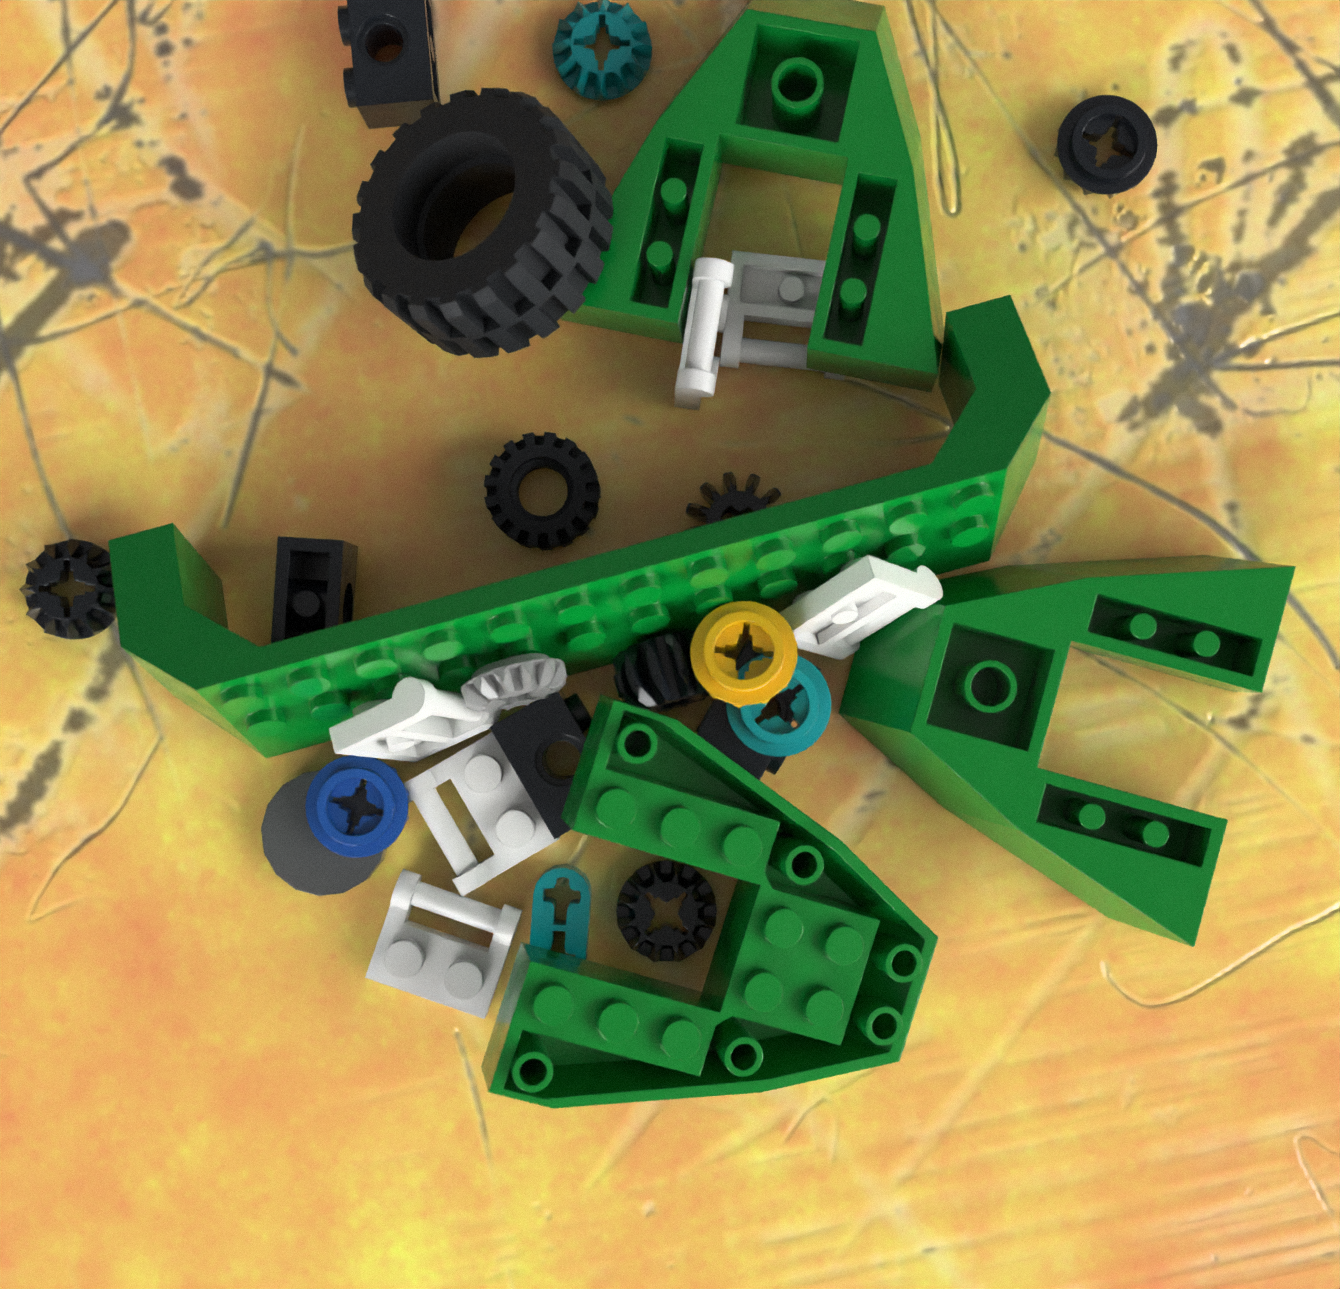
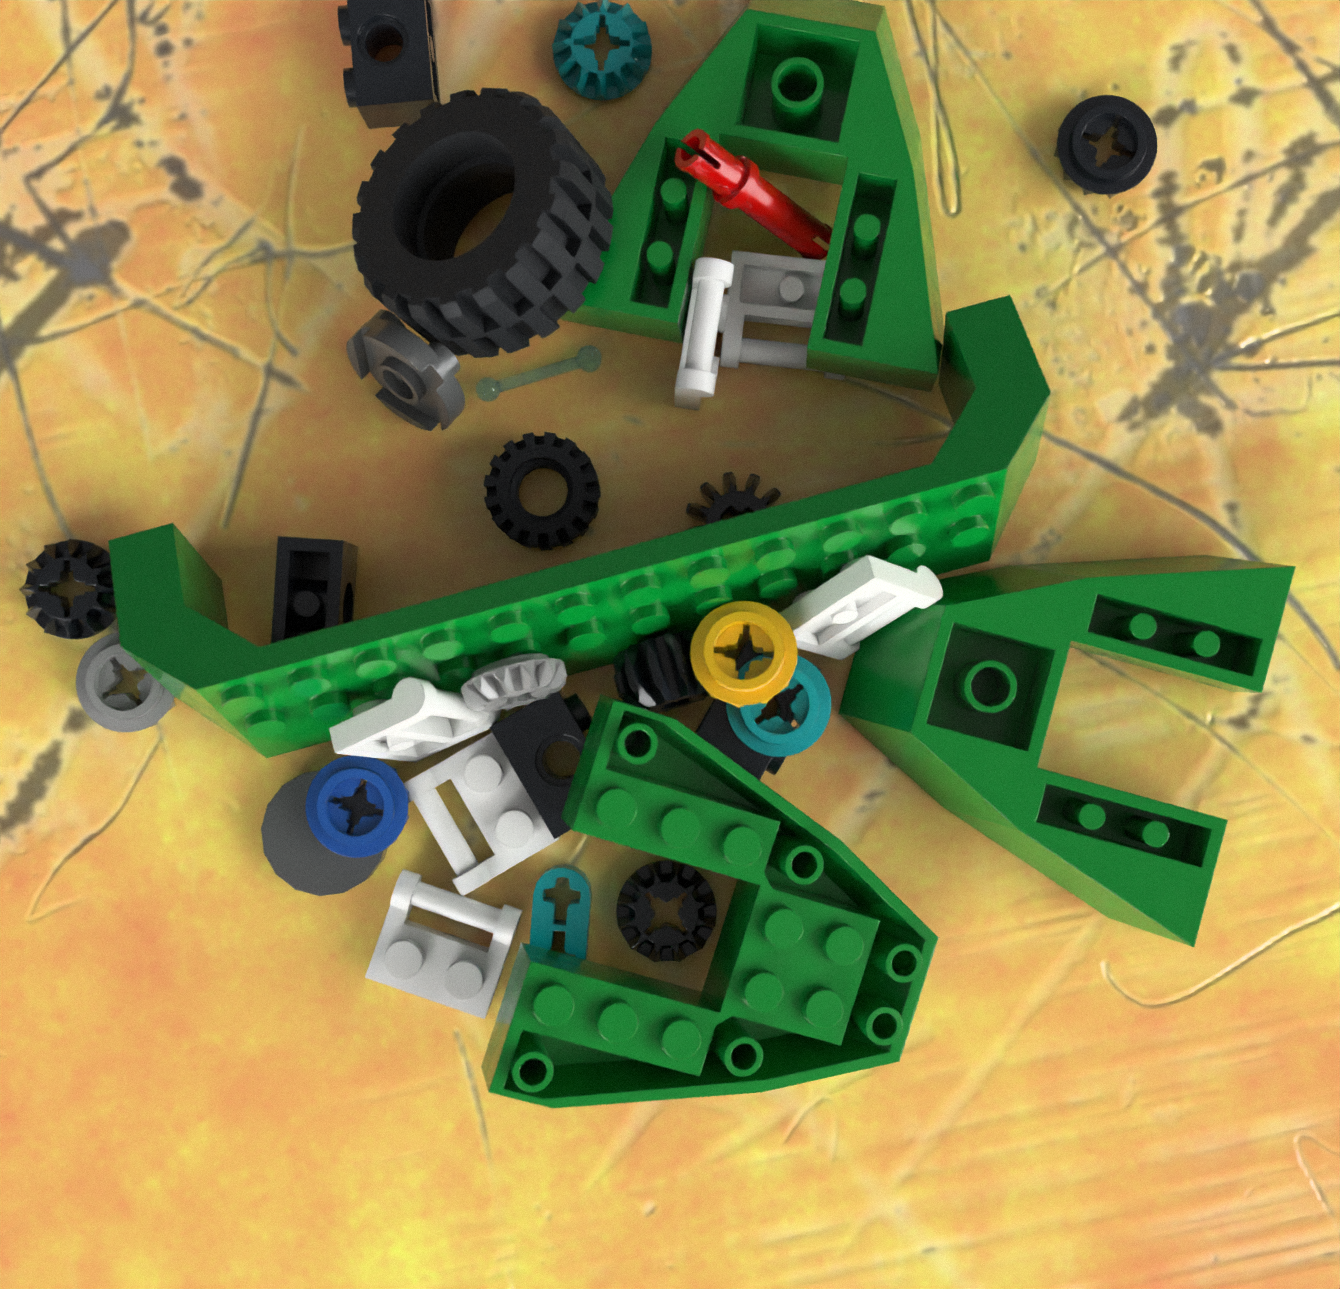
(123, 712): none -> light grey gear
(413, 374): none -> dark grey plate
(587, 359): none -> clear light blue hinge
(739, 185): none -> red pin

